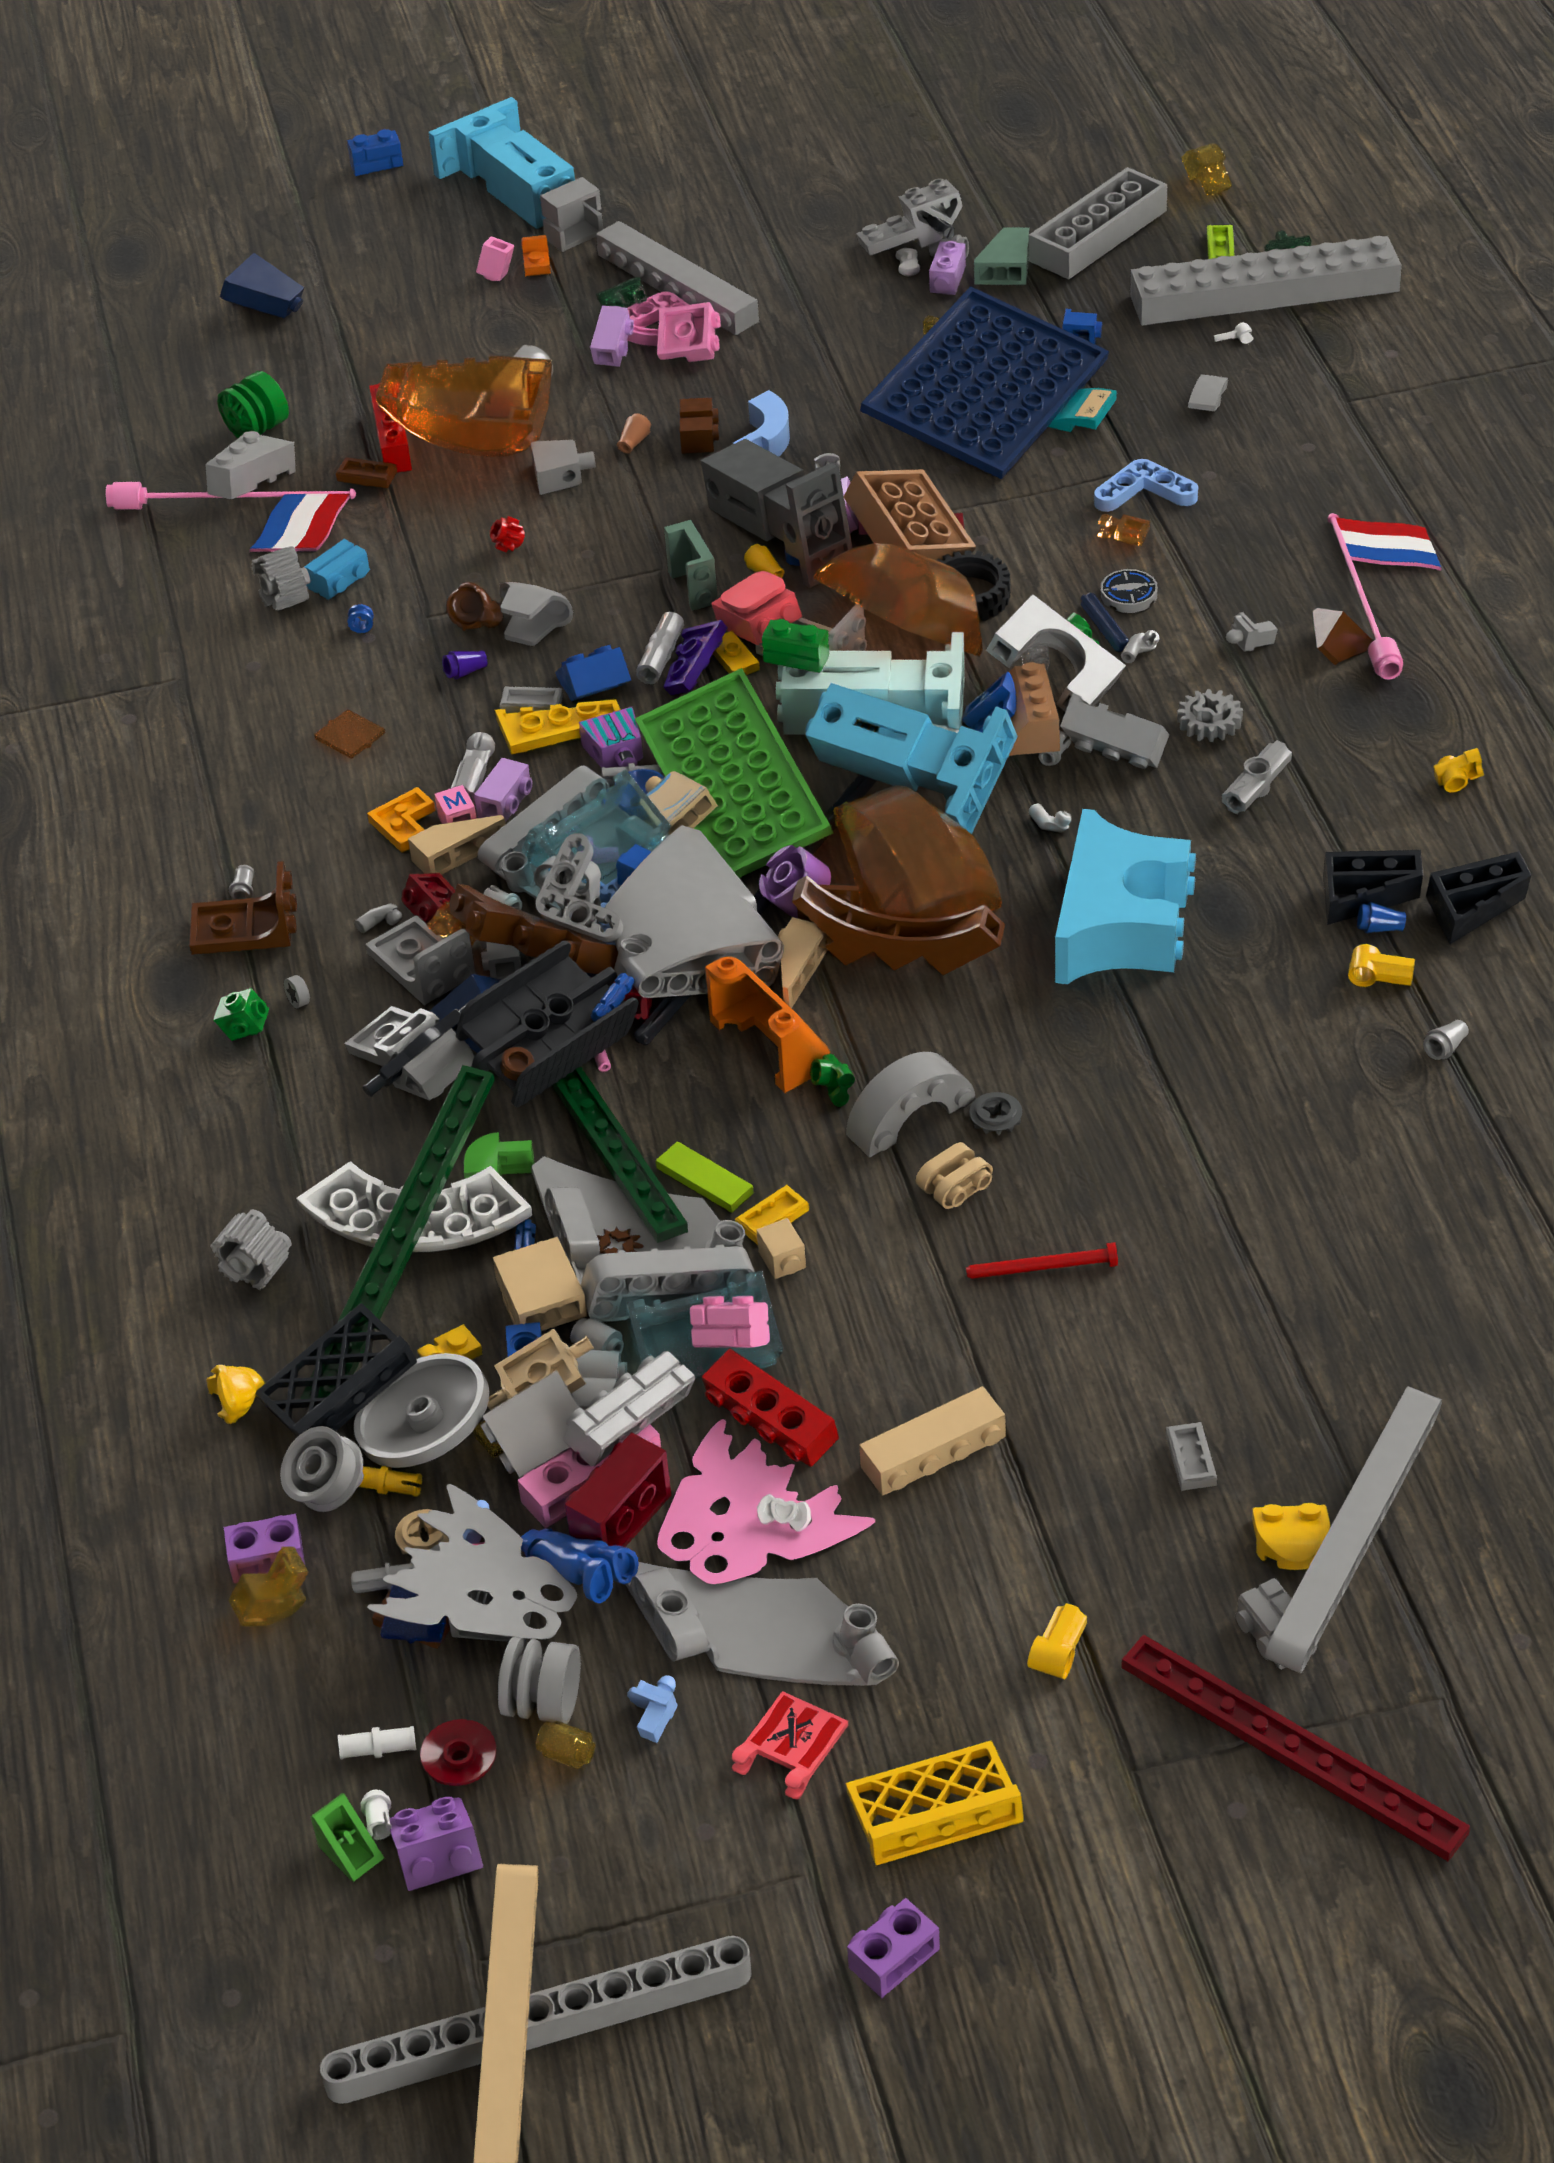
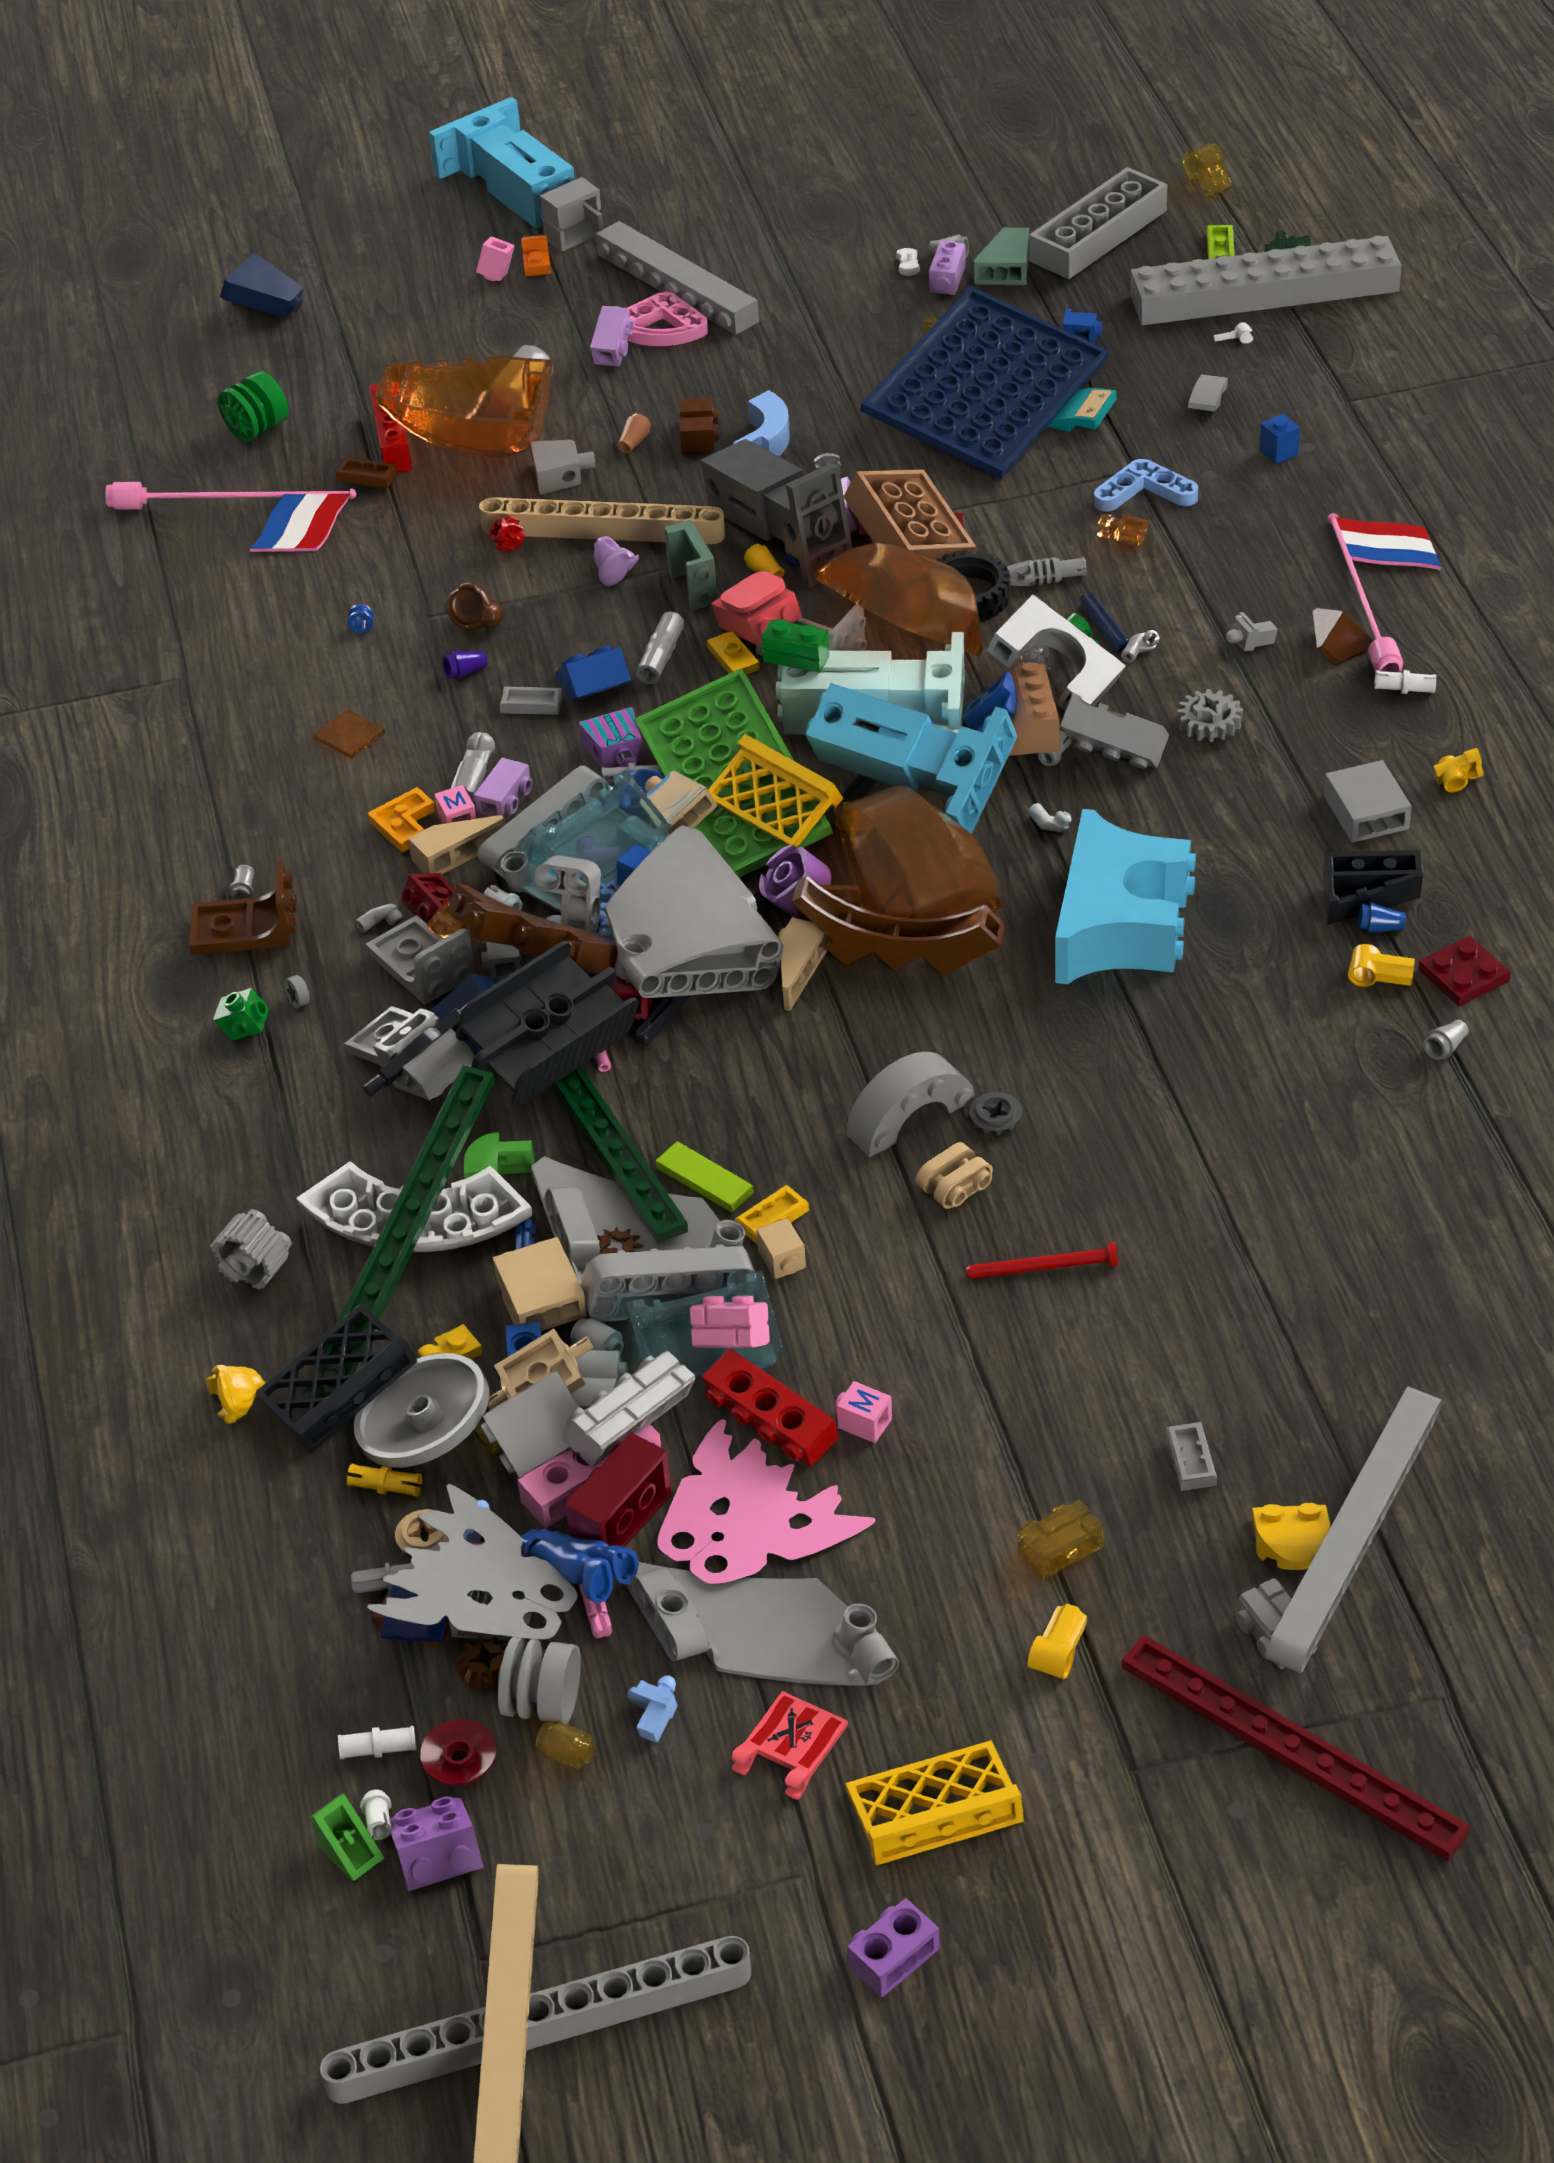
(248, 462): light grey wedge -> none
(255, 1544): medium lavender brick -> none
(271, 1595): clear yellow brick -> none
(281, 578): light grey brick -> none
(322, 1469): light grey wheel -> none
(337, 569): dark azure brick -> none
(375, 152): blue brick -> none
(473, 1670): none -> reddish brown gear
(515, 1061): reddish brown tile -> none
(534, 611): light grey piece -> none
(542, 728): yellow wing -> none
(565, 894): light grey beam -> none
(597, 1617): none -> bright pink axle
(601, 519): none -> tan beam
(612, 561): none -> lavender hair
(613, 996): blue axle -> none
(623, 294): clear green hips -> none
(688, 332): bright pink plate -> none
(693, 656): dark purple wing -> none
(745, 1000): orange windscreen -> none
(784, 1512): white piece -> none
(791, 774): none -> yellow fence
(835, 1076): green plate -> none
(863, 1411): none -> bright pink brick
(926, 219): light grey piece -> none
(932, 1441): tan brick -> none
(1045, 571): none -> light grey hinge
(1060, 1539): none -> clear yellow brick
(1129, 590): tile -> none
(1256, 777): light grey piece -> none
(1279, 438): none -> blue brick
(1367, 801): none -> light grey brick
(1405, 681): none -> white pin
(1464, 970): none -> dark red plate
(1476, 892): black wedge -> none

